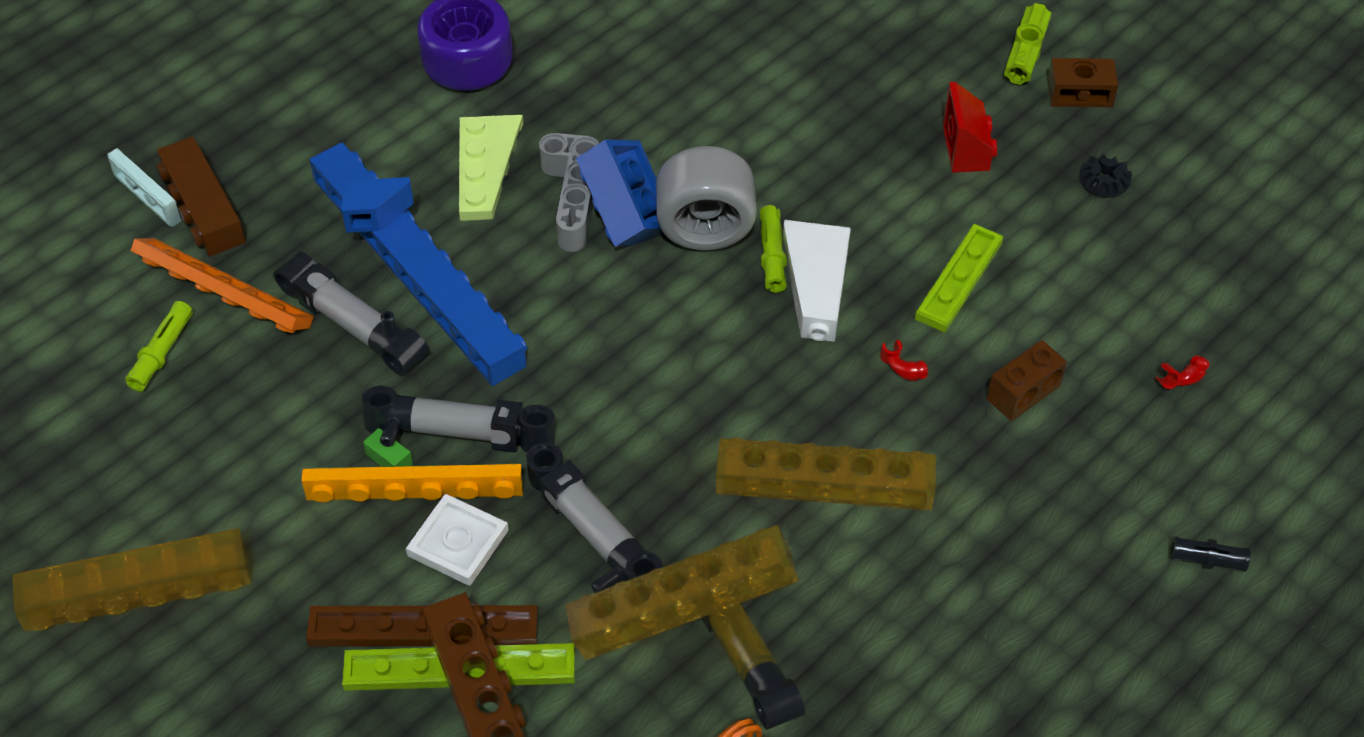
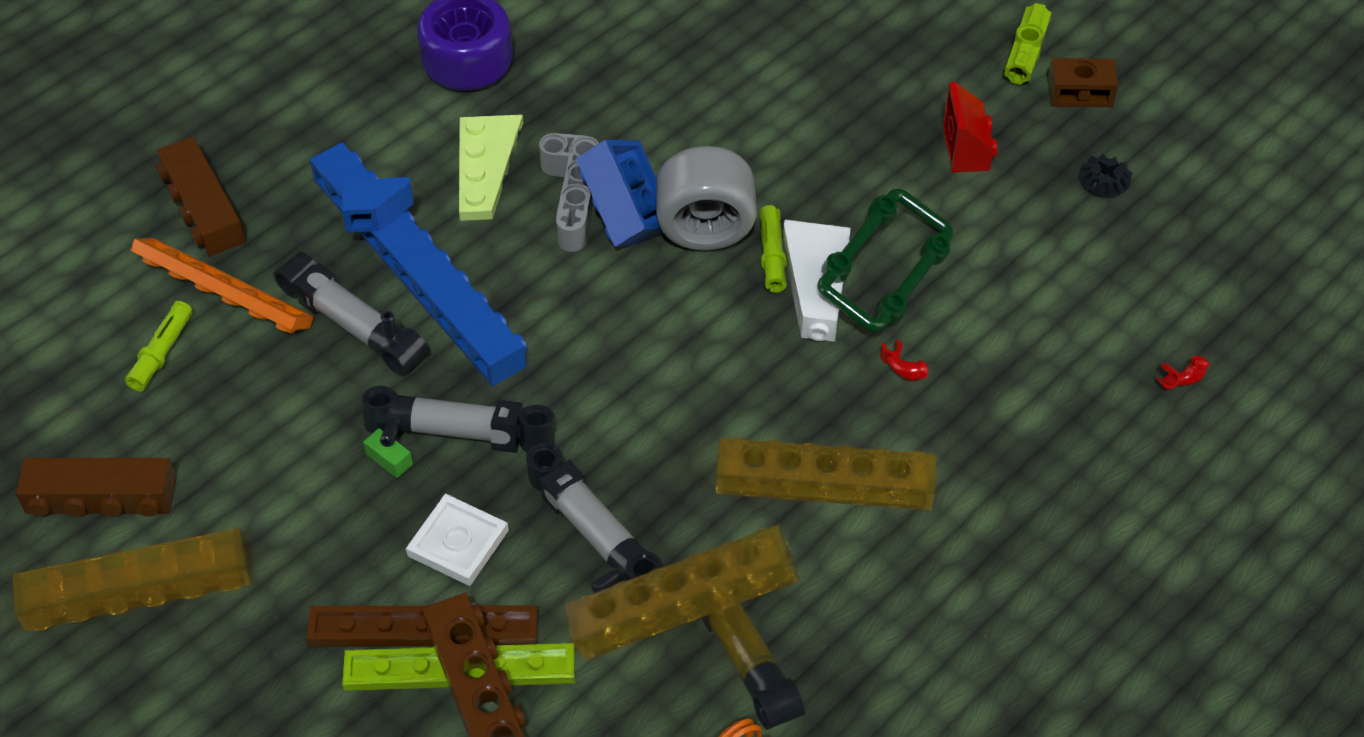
(96, 486): none -> reddish brown brick
(144, 187): light aqua tile -> none
(412, 482): light orange plate -> none
(892, 305): none -> dark green bar
(959, 278): lime tile -> none
(1026, 380): reddish brown brick -> none
(1210, 553): black pin -> none

